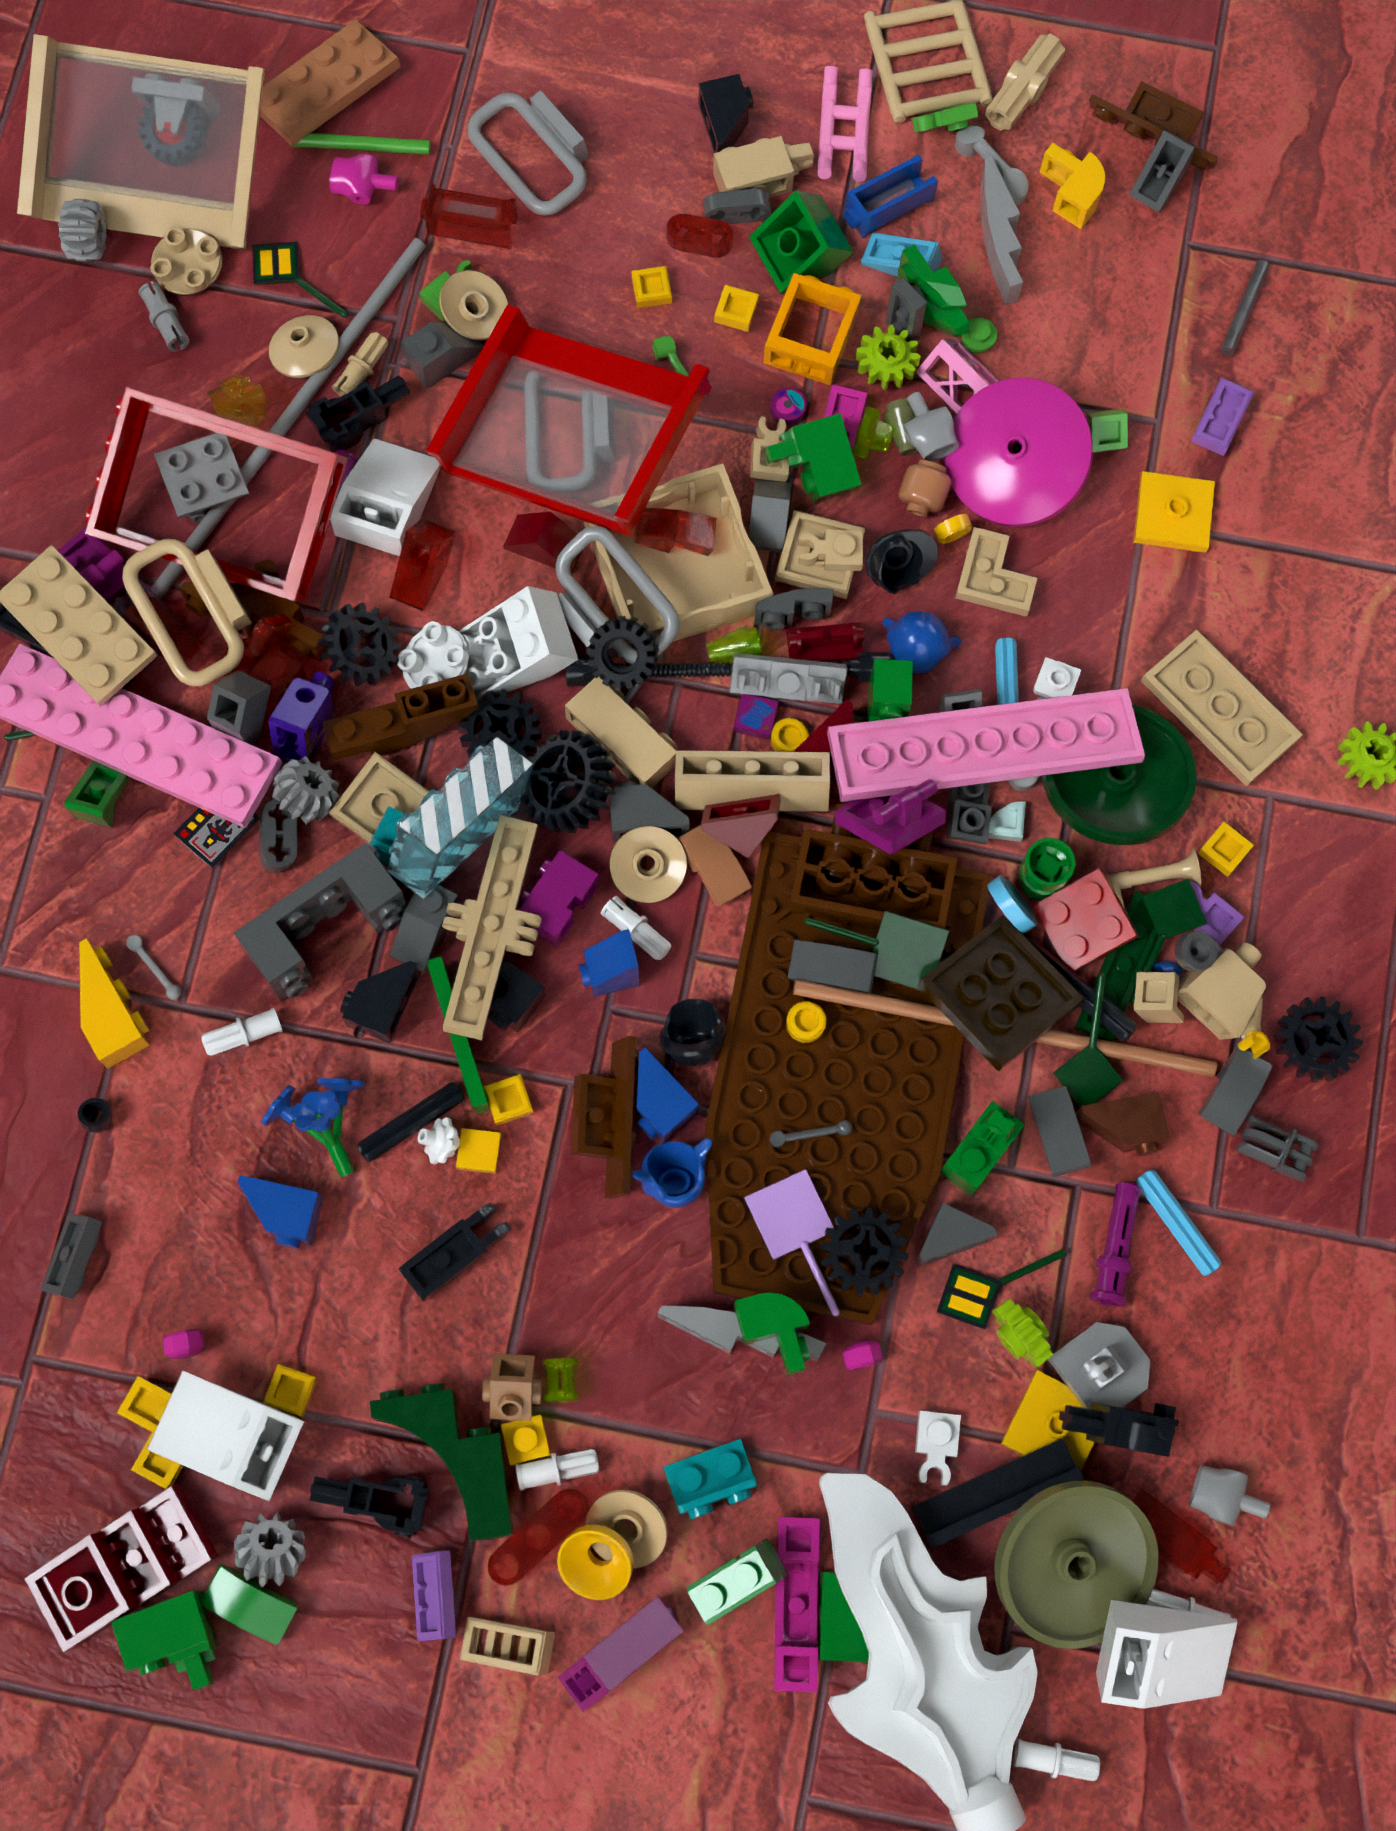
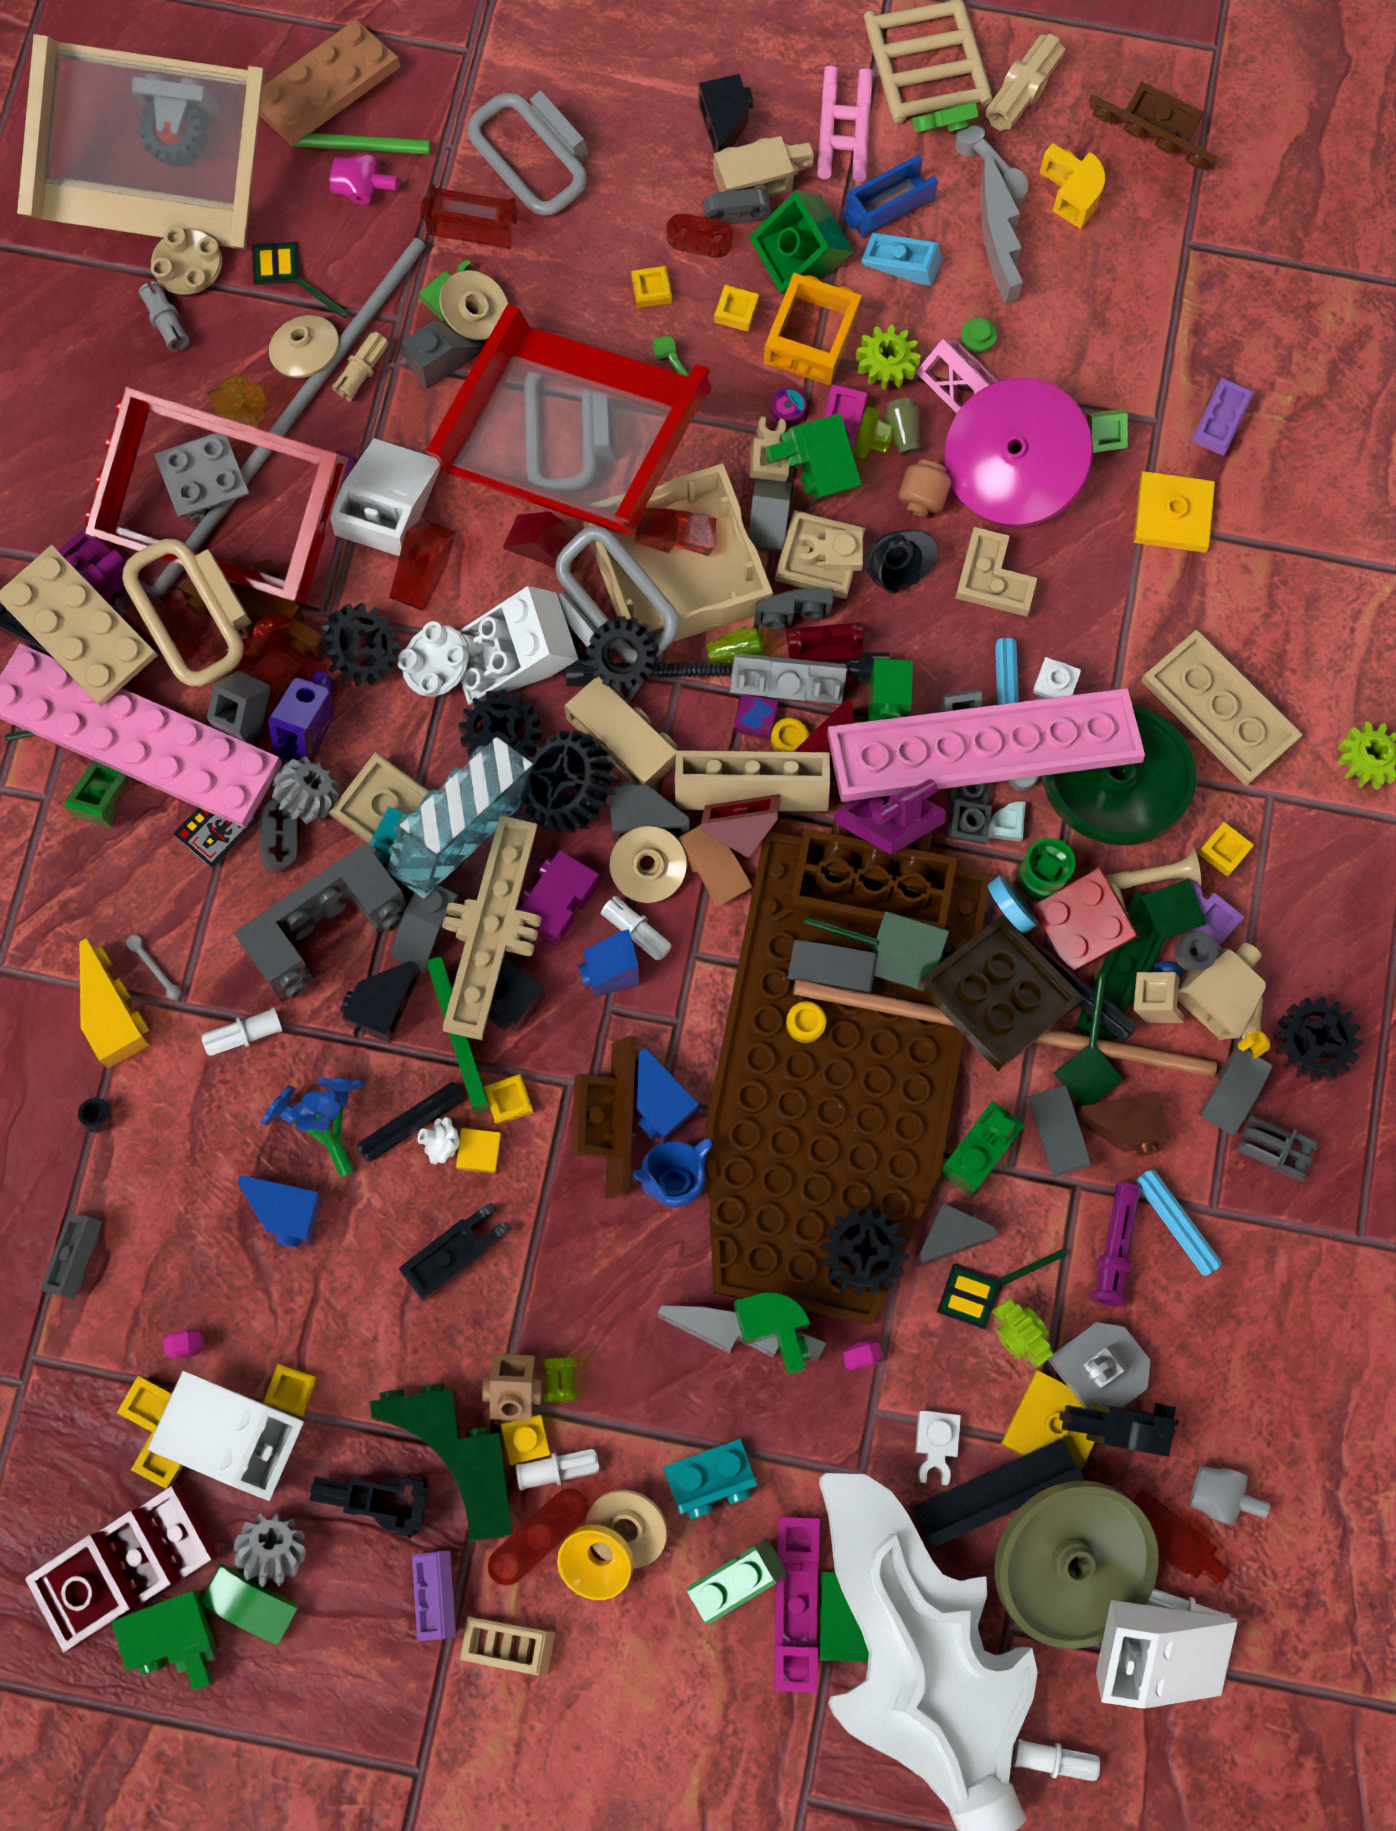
(82, 230): light grey gear -> none
(369, 410): black piece -> none
(402, 723): reddish brown slope -> none
(621, 1653): magenta slope -> none
(693, 1032): black piece -> none
(778, 1138): dark grey hinge -> none
(790, 1219): lavender piece -> none
(906, 309): dark grey plate -> none
(919, 639): blue hair -> none
(931, 430): light grey piece -> none
(940, 291): green plate -> none
(953, 528): yellow tile -> none
(1163, 171): dark grey slope -> none
(1245, 307): flat silver bar -> none

